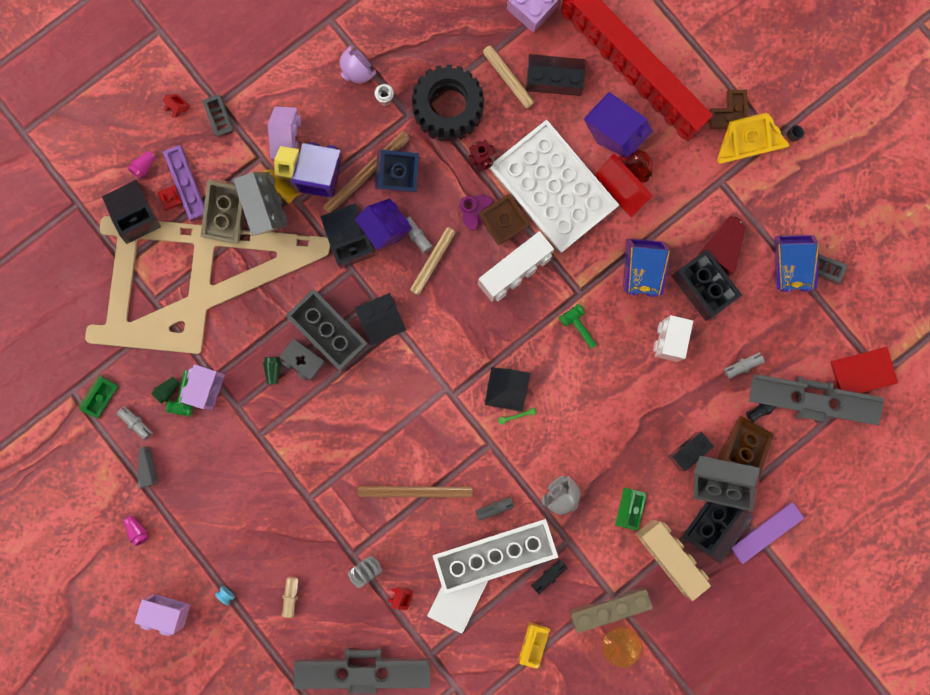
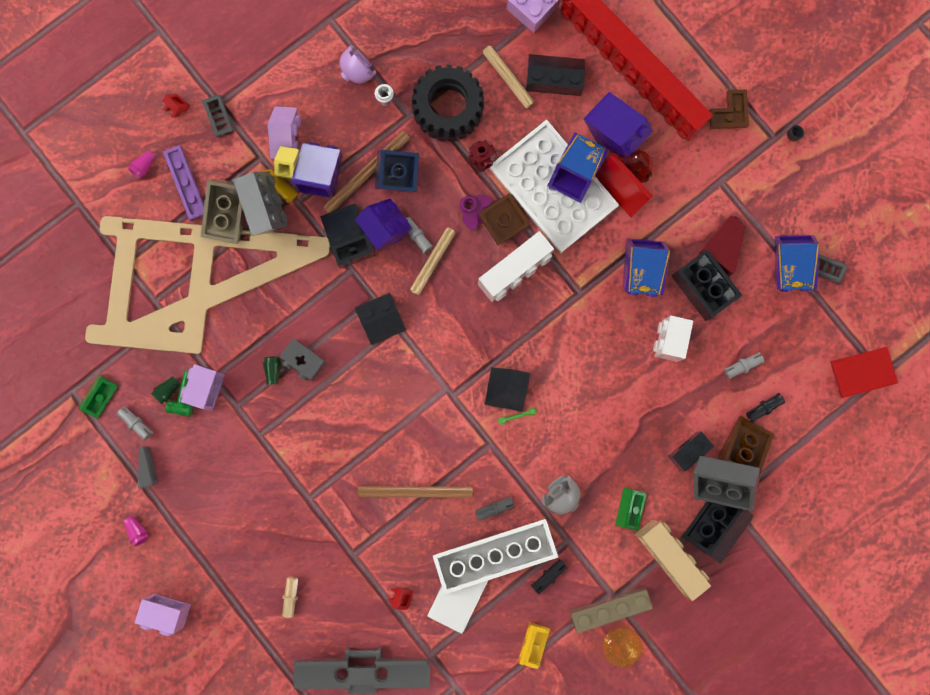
(131, 212): black slope -> none
(170, 198): red tile -> none
(224, 595): medium azure bush -> none
(327, 330): dark grey brick -> none
(365, 571): light grey gear -> none
(573, 316): green piece -> none
(577, 167): none -> slope
(750, 137): yellow wing -> none
(767, 532): medium lavender tile -> none
(851, 405): dark grey piece -> none

